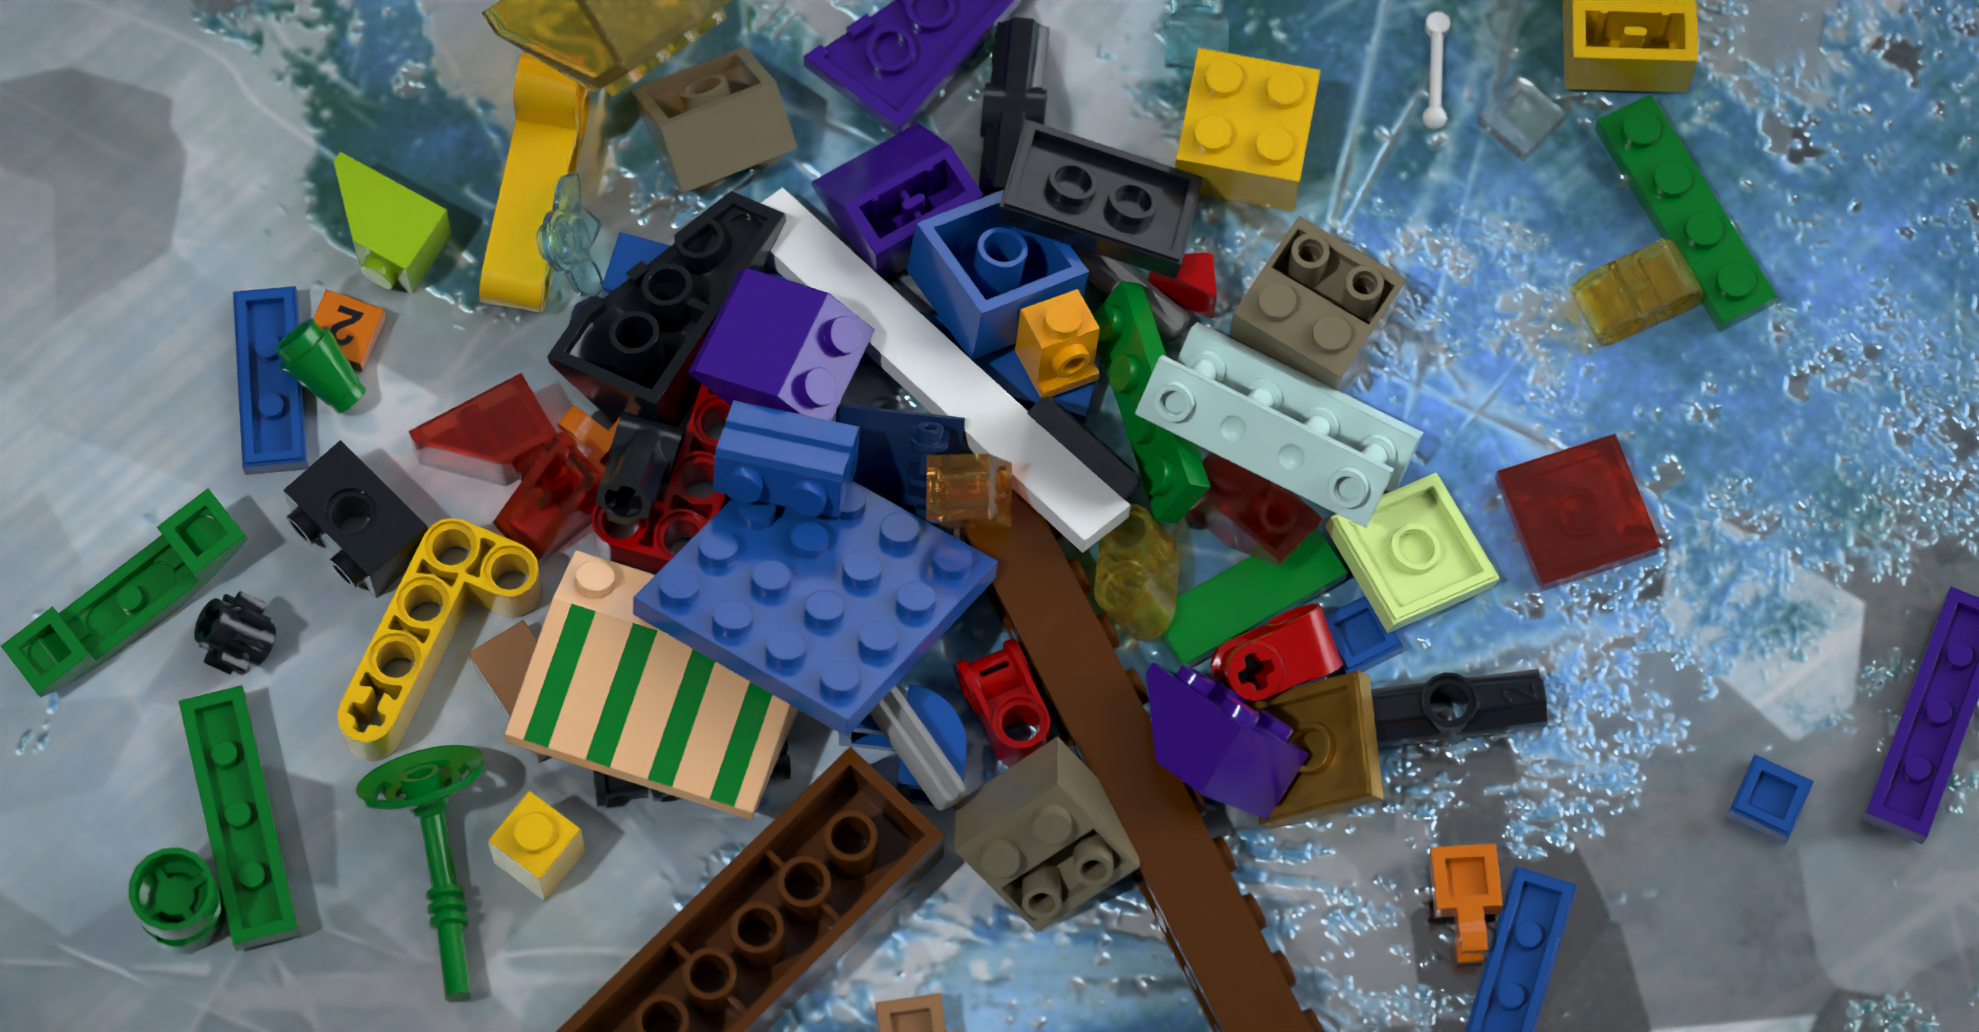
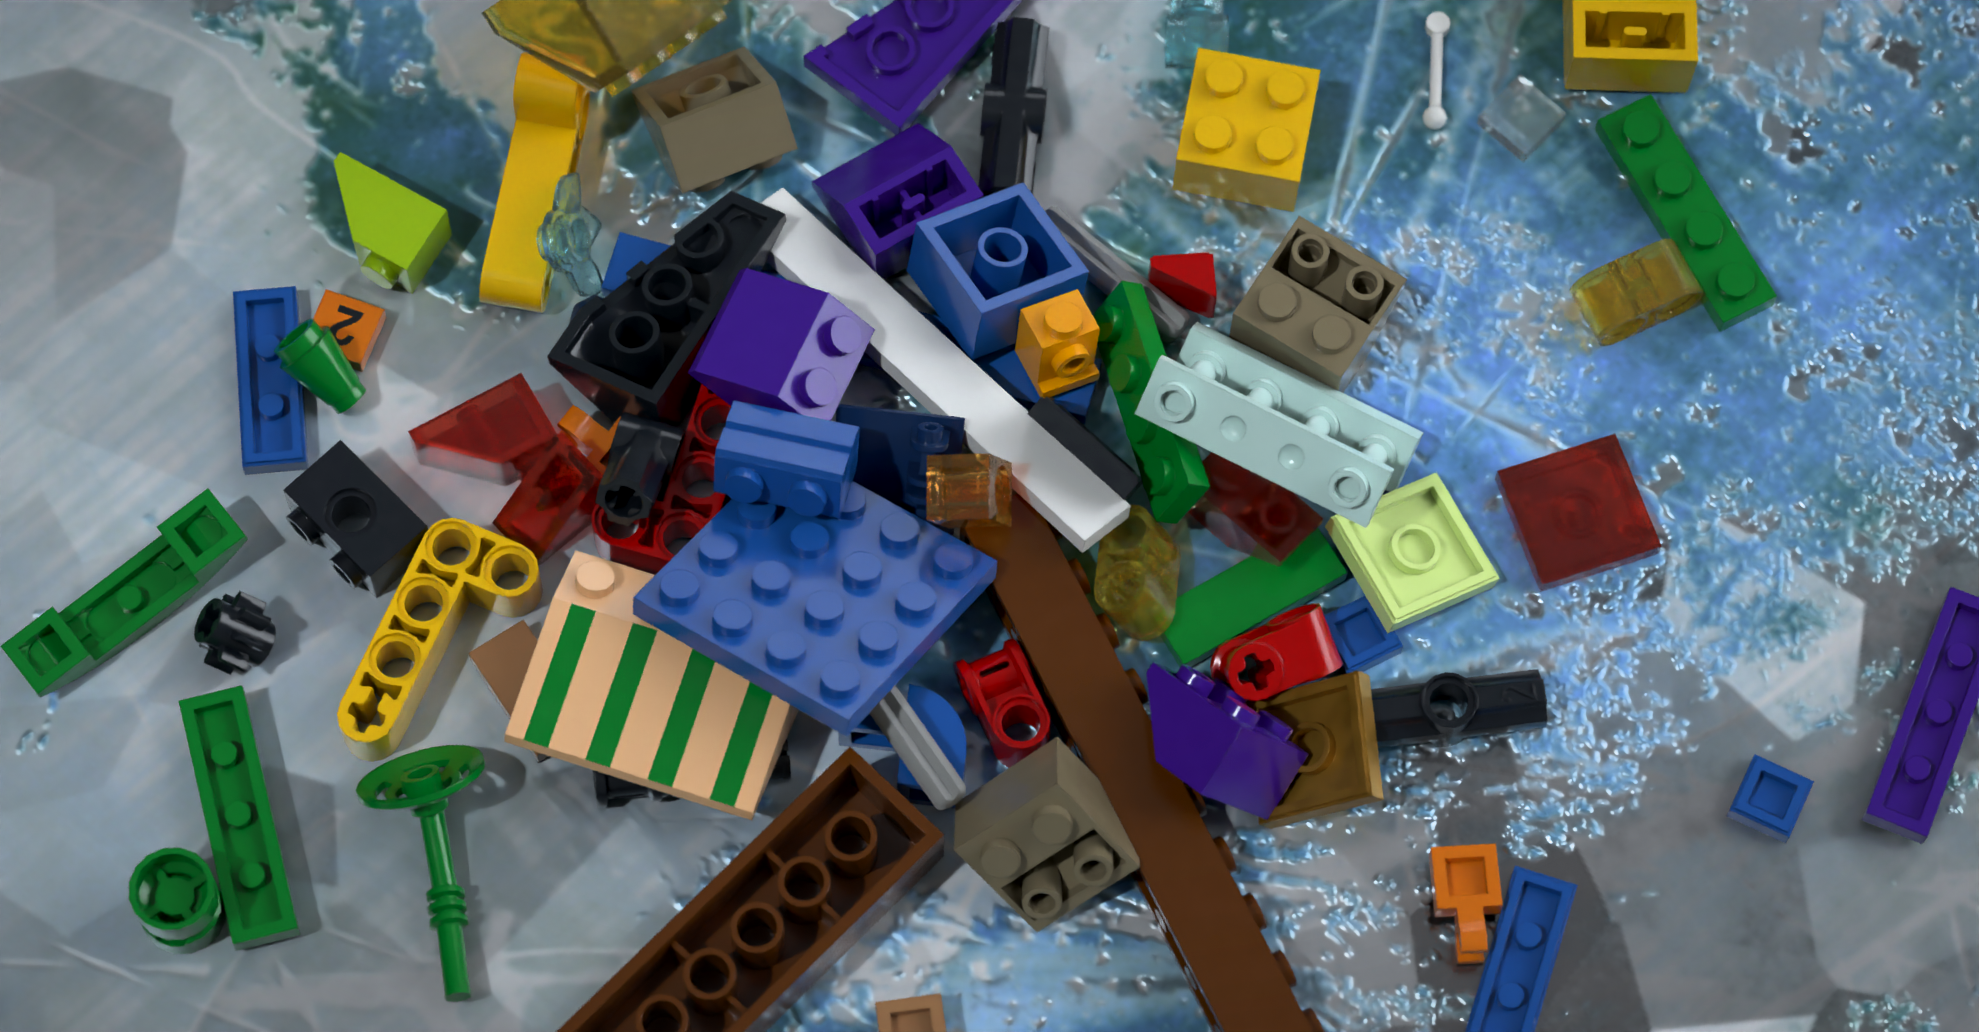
(536, 845): yellow brick -> none
(1100, 199): black tile -> none

